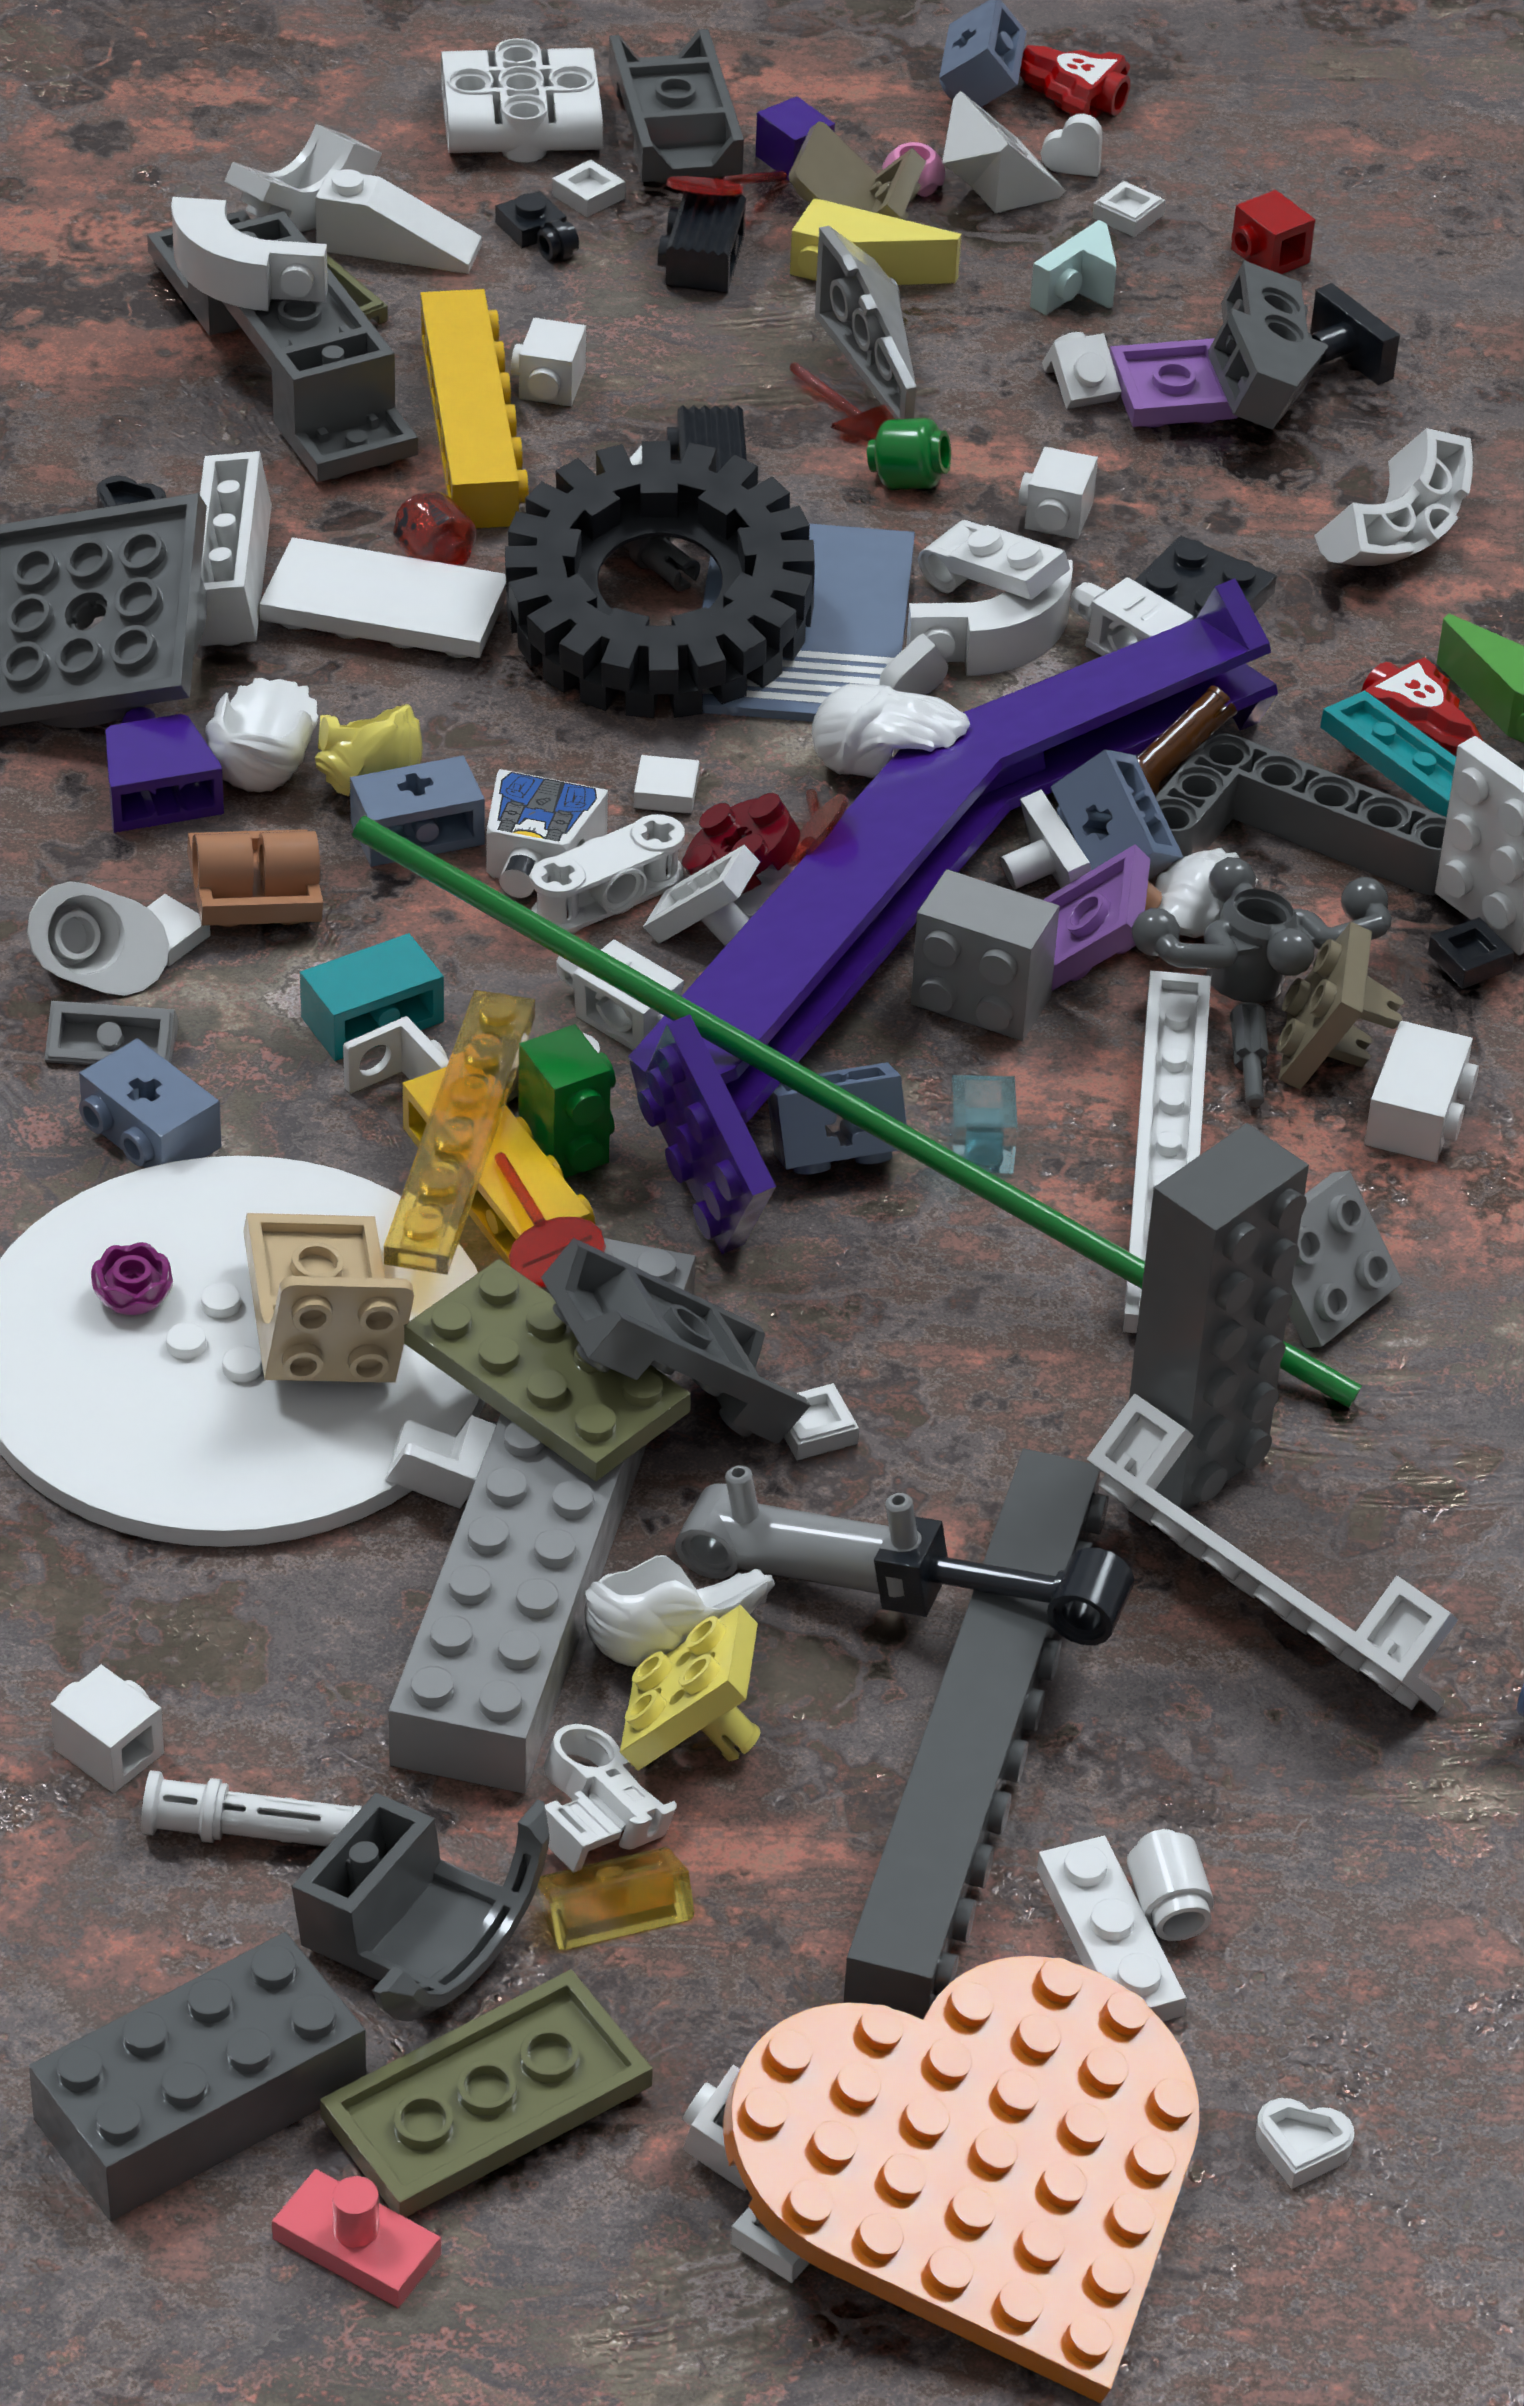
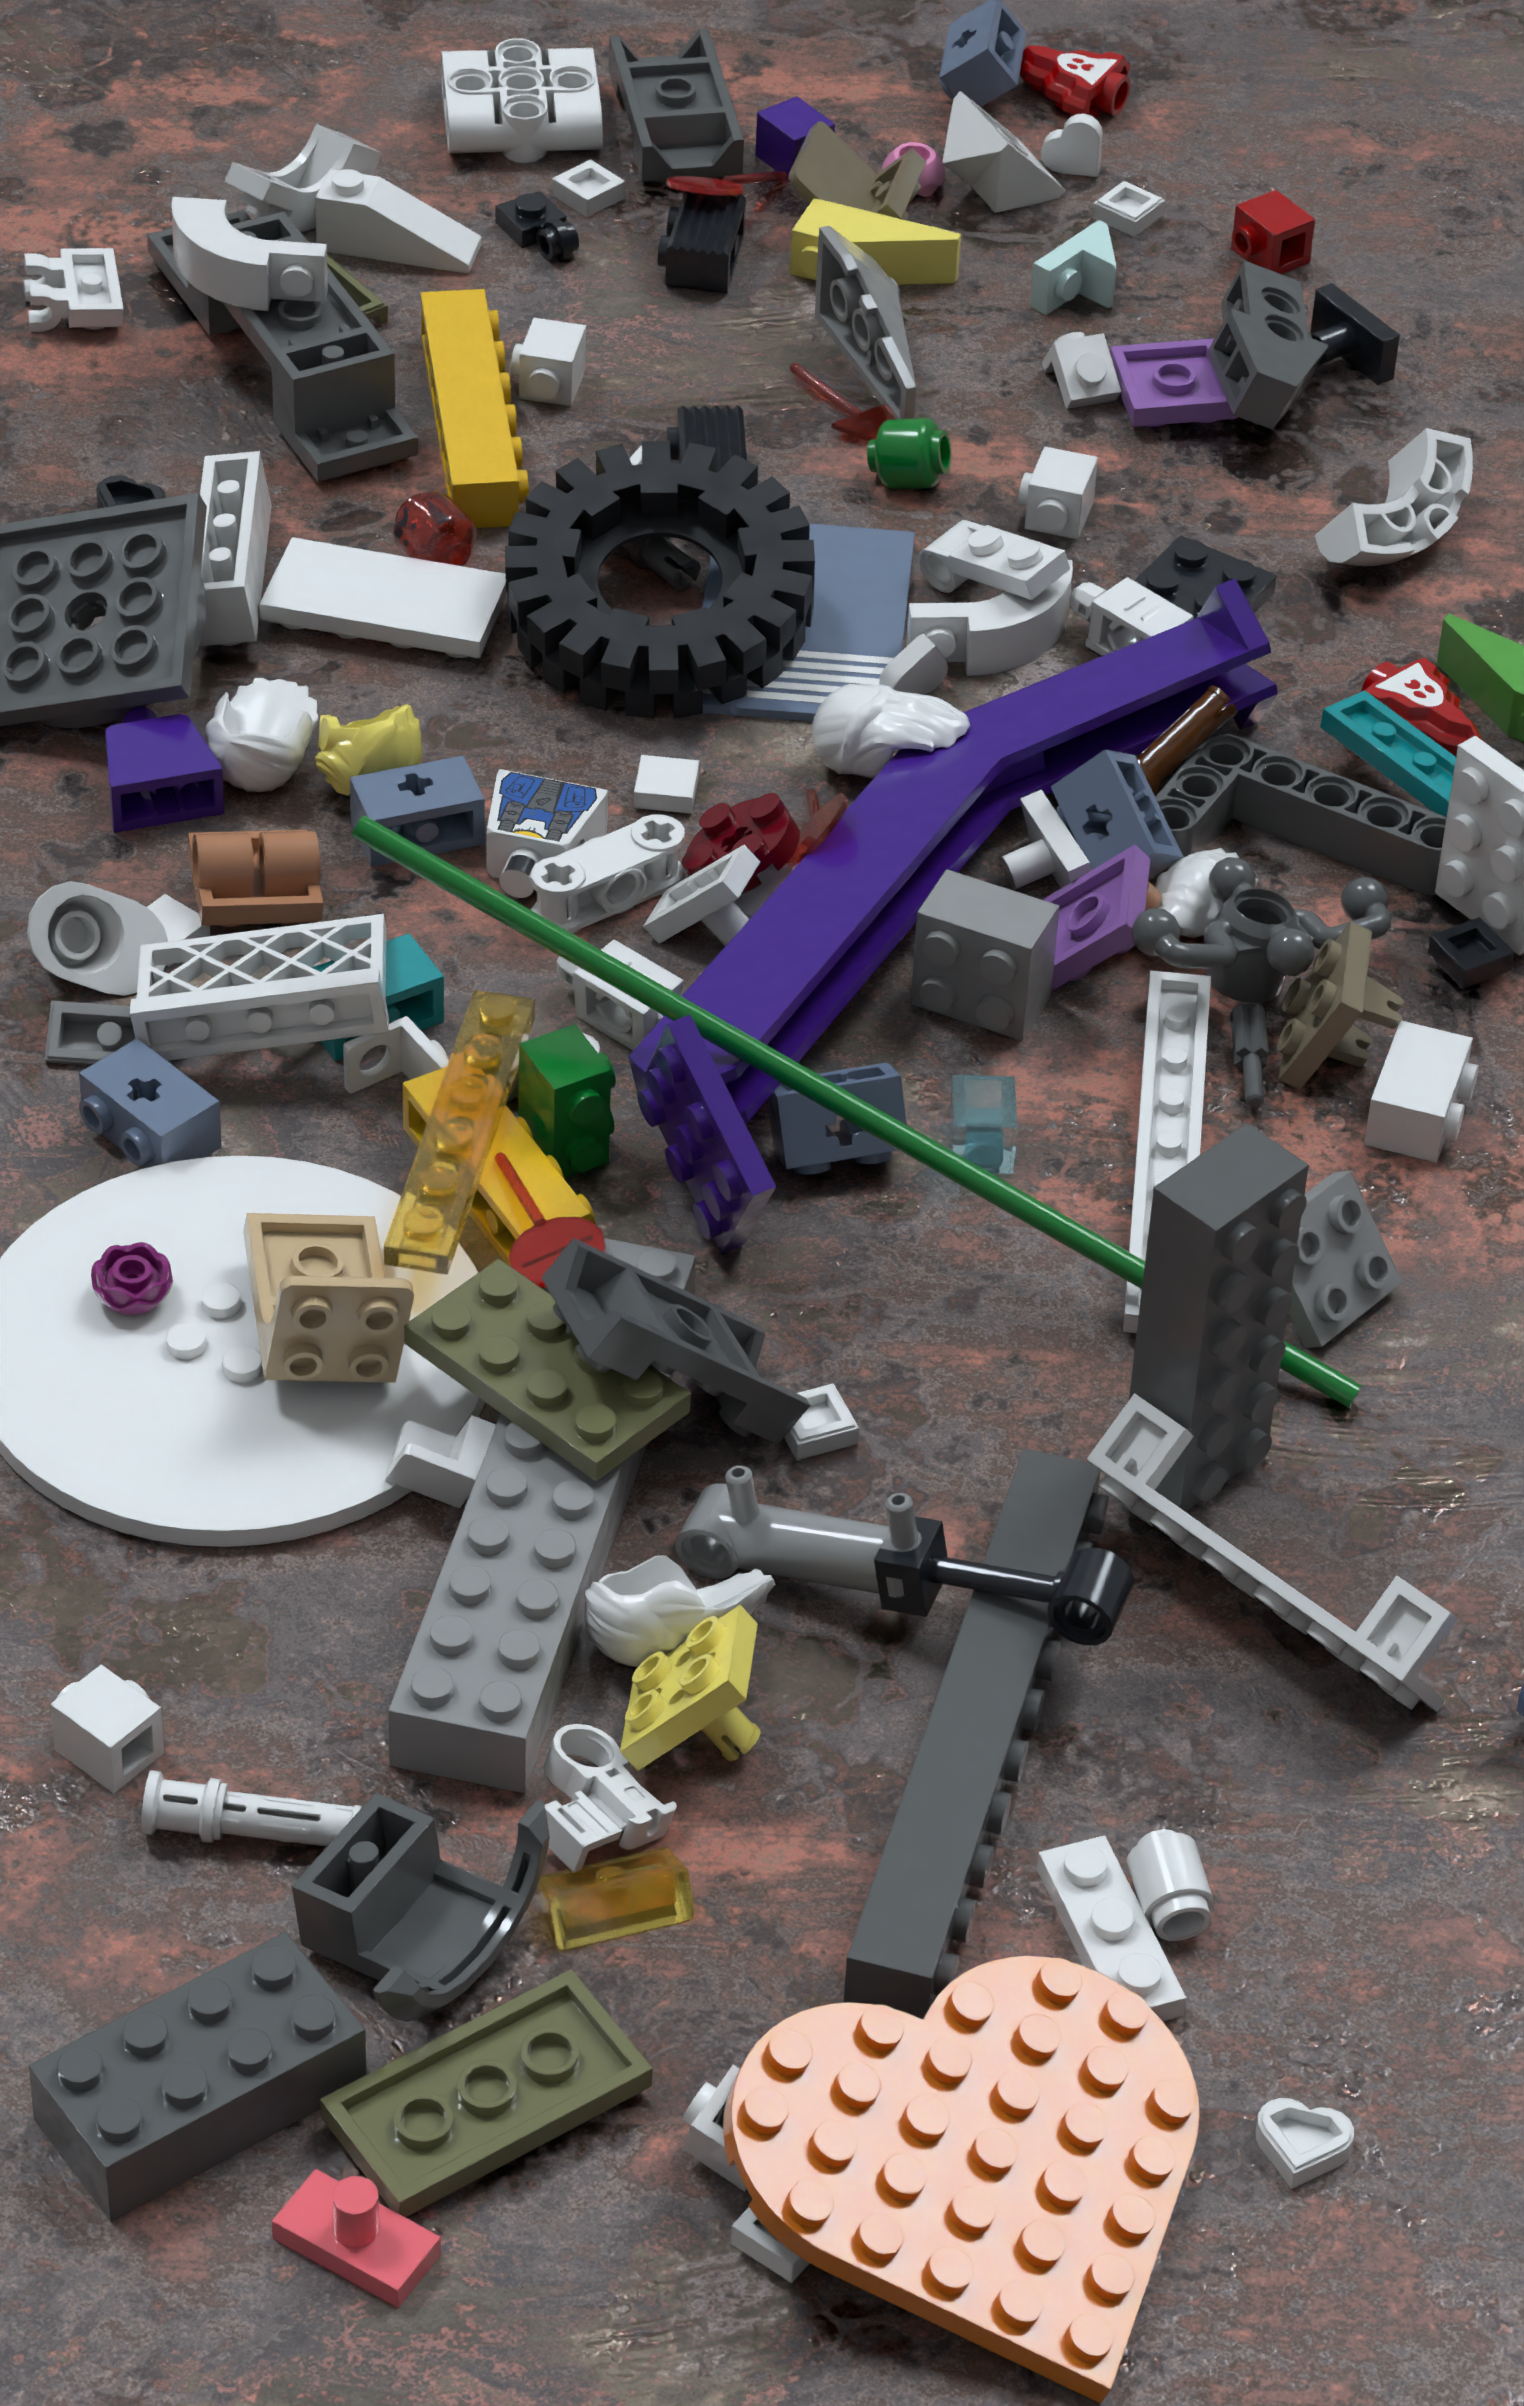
(75, 287): none -> white plate
(280, 1009): none -> white fence

